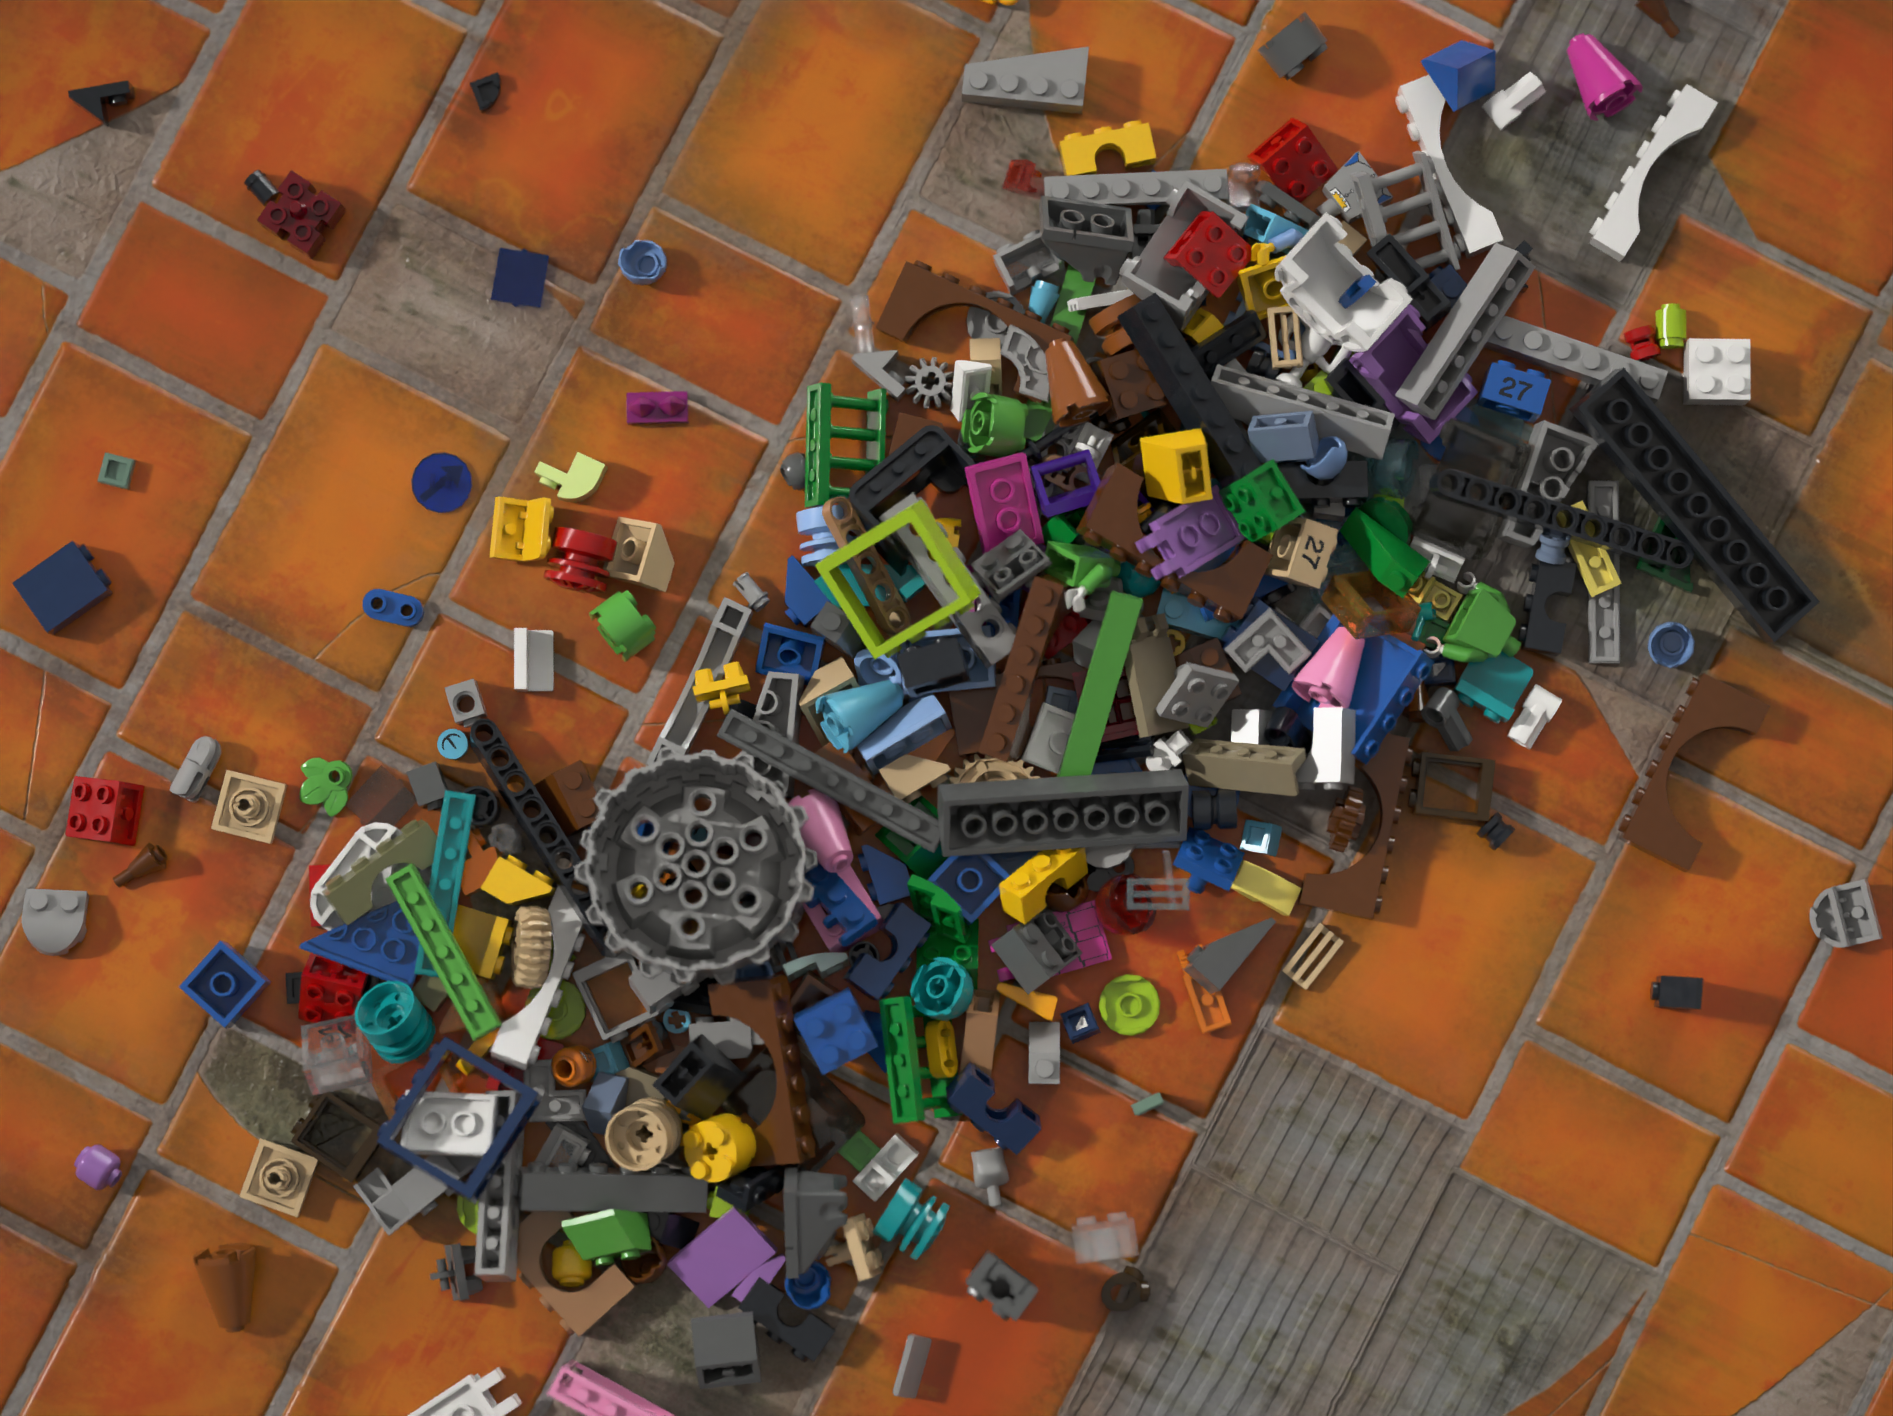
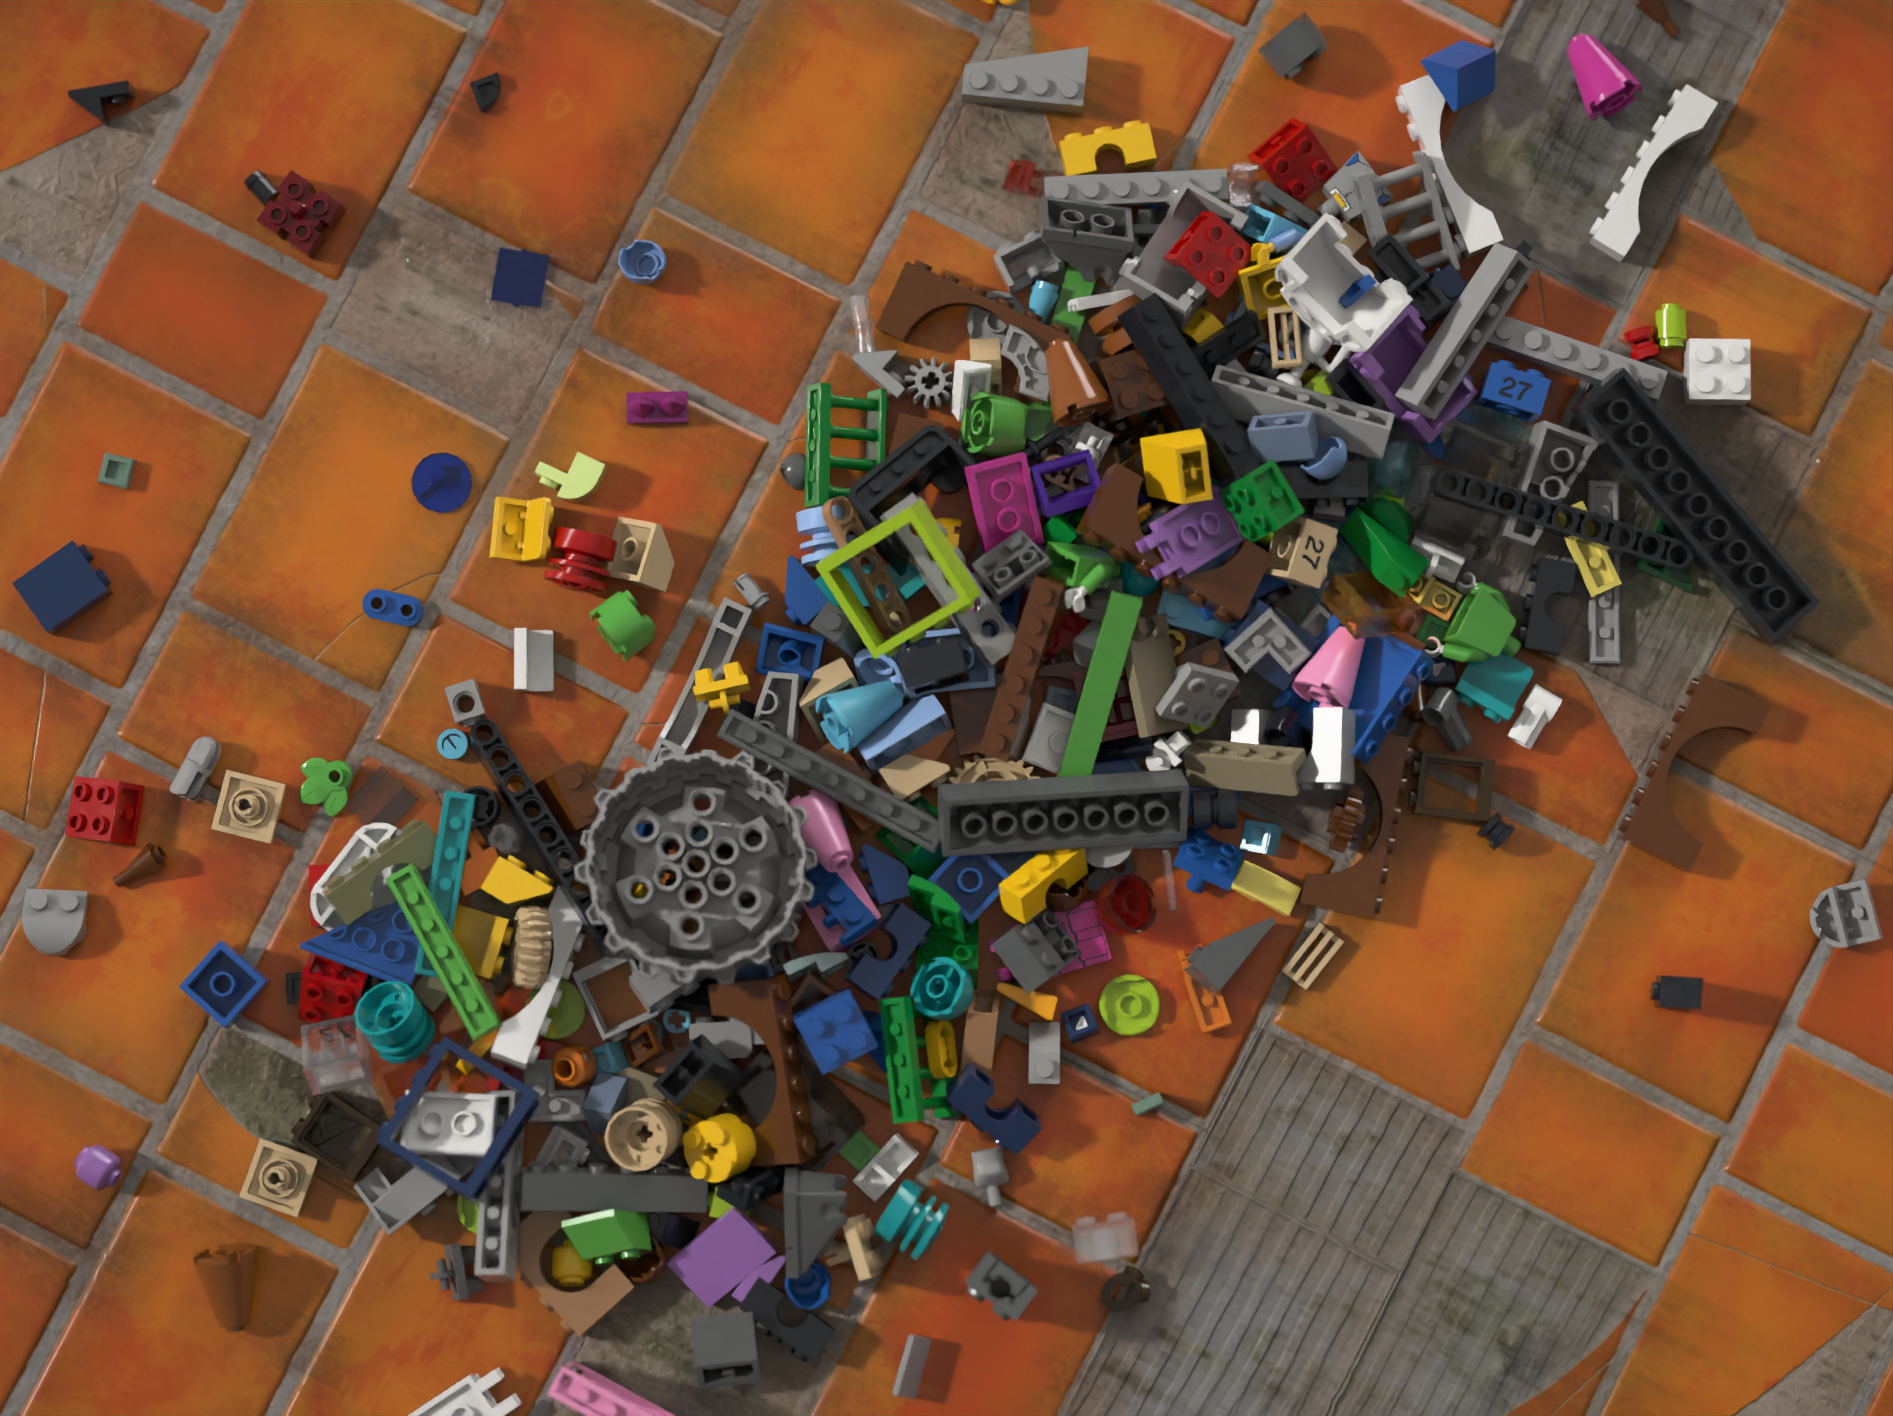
(428, 785): dark grey brick -> none
(1185, 894): clear light blue tile -> none
(1425, 614): teal hand -> none
(1508, 104): white piece -> none
(1552, 548): sand blue wheel -> none
(1671, 644): medium blue hair -> none

